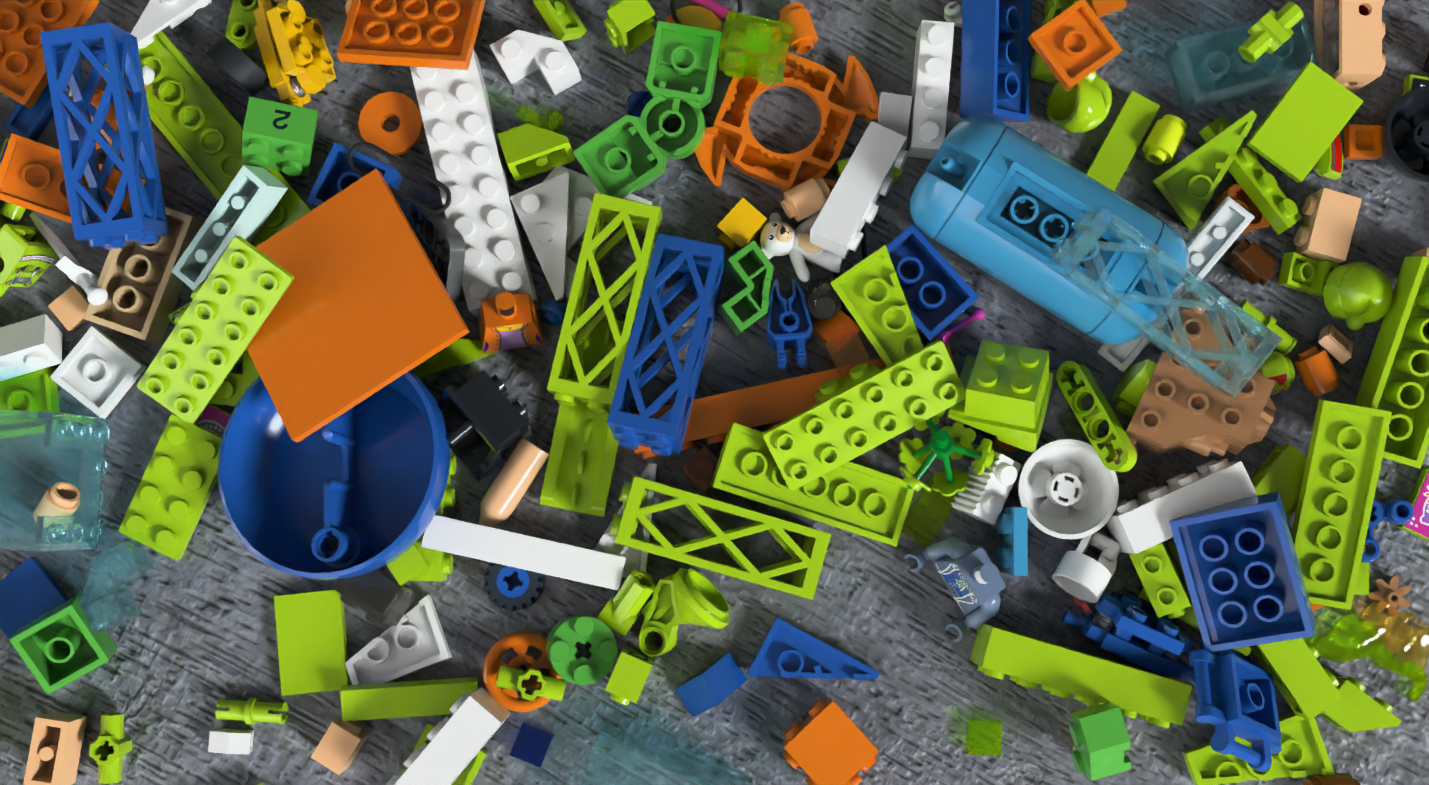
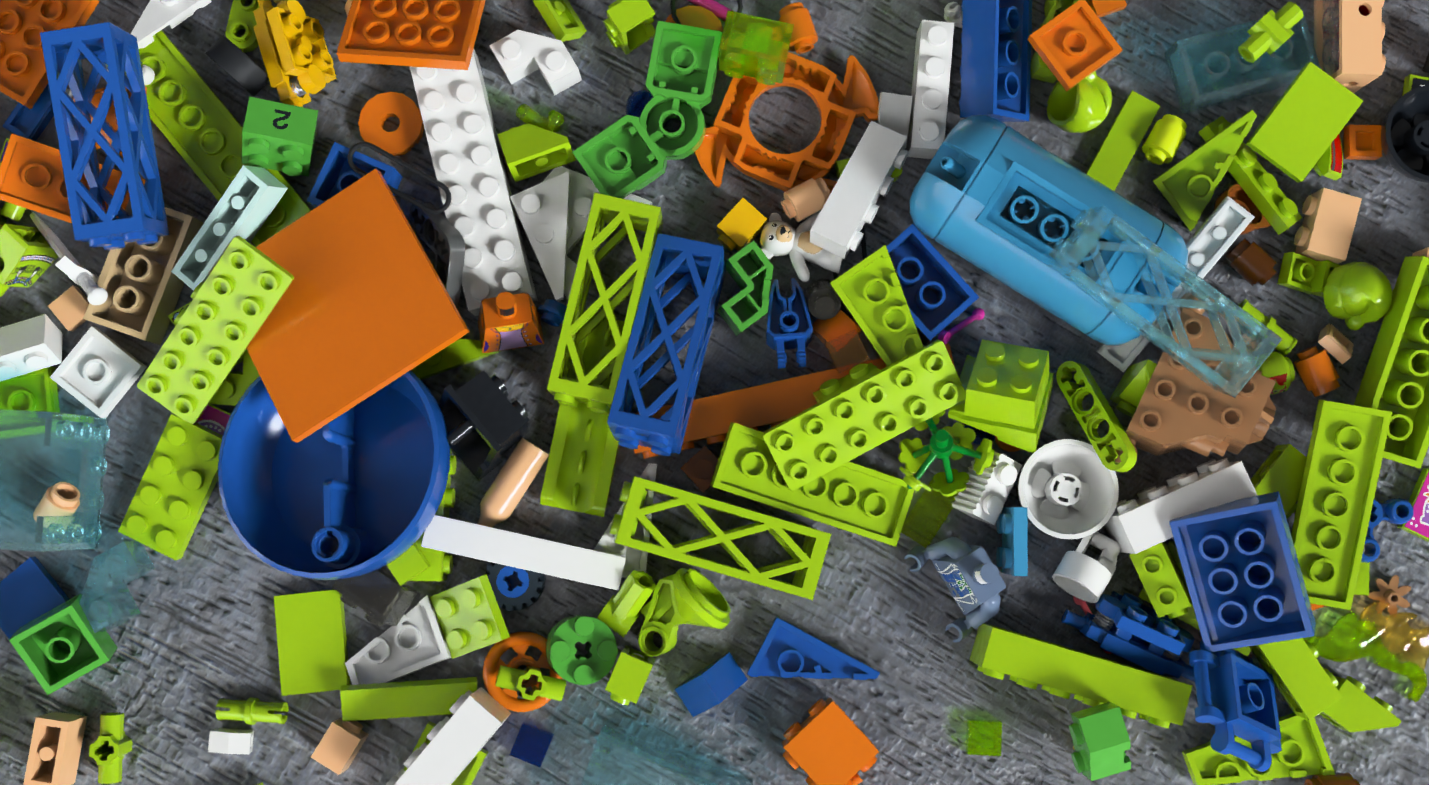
(469, 616): none -> lime plate

